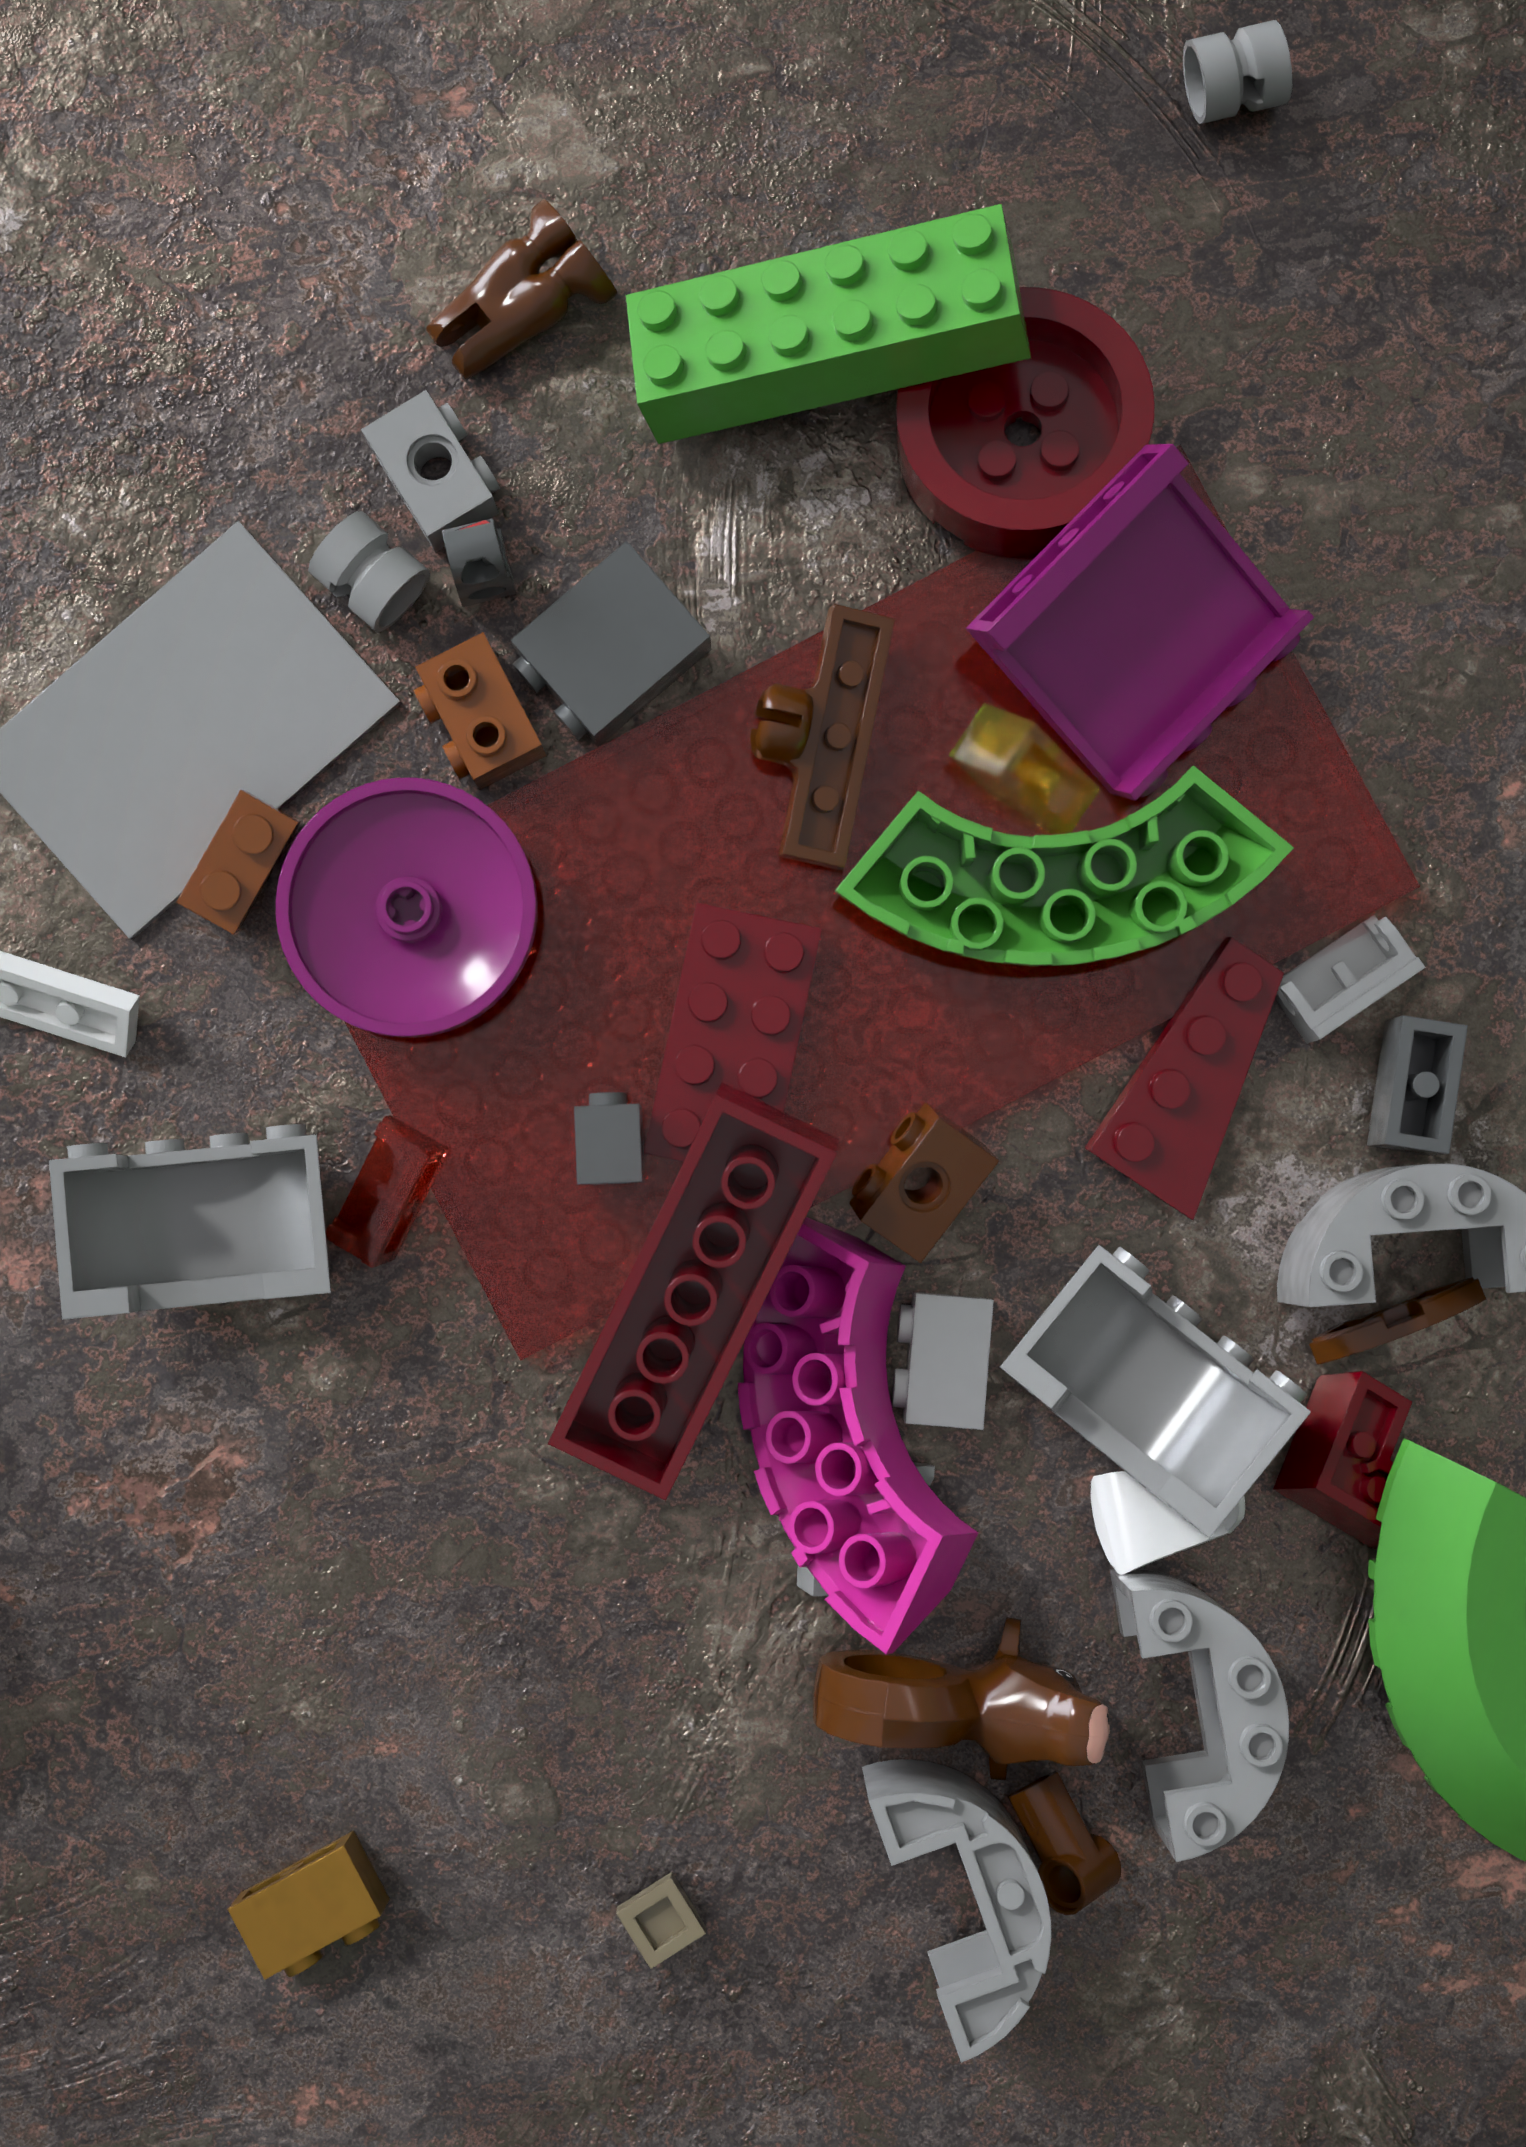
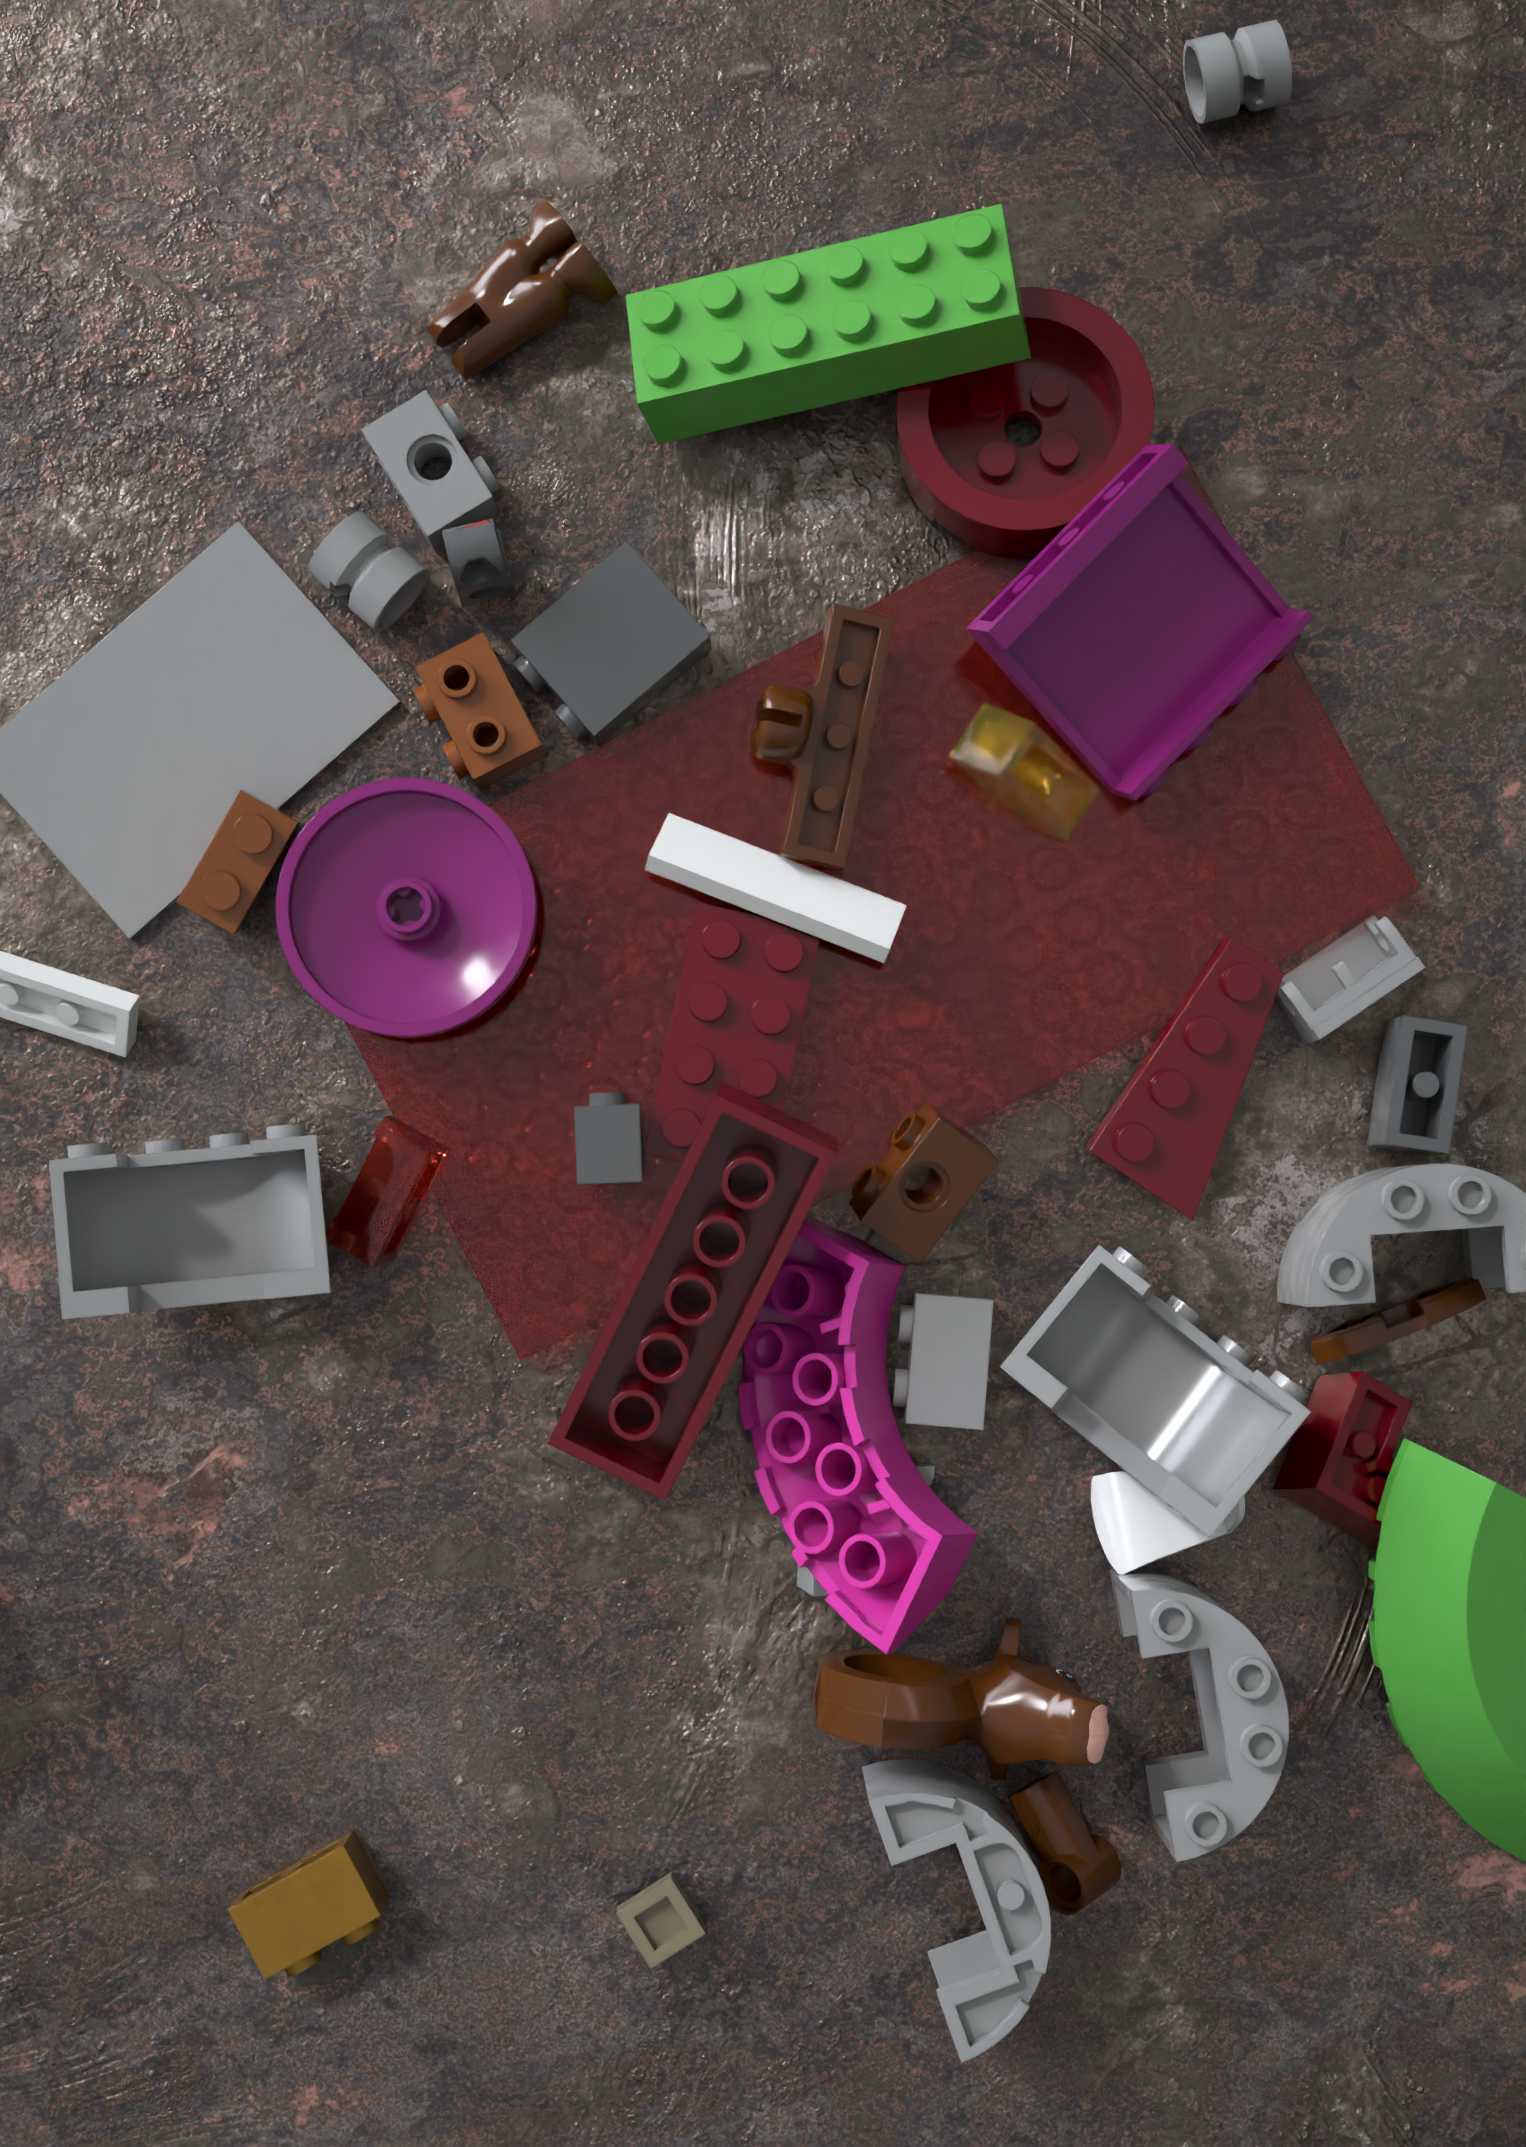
(775, 887): none -> white tile
(1064, 893): bright green brick -> none

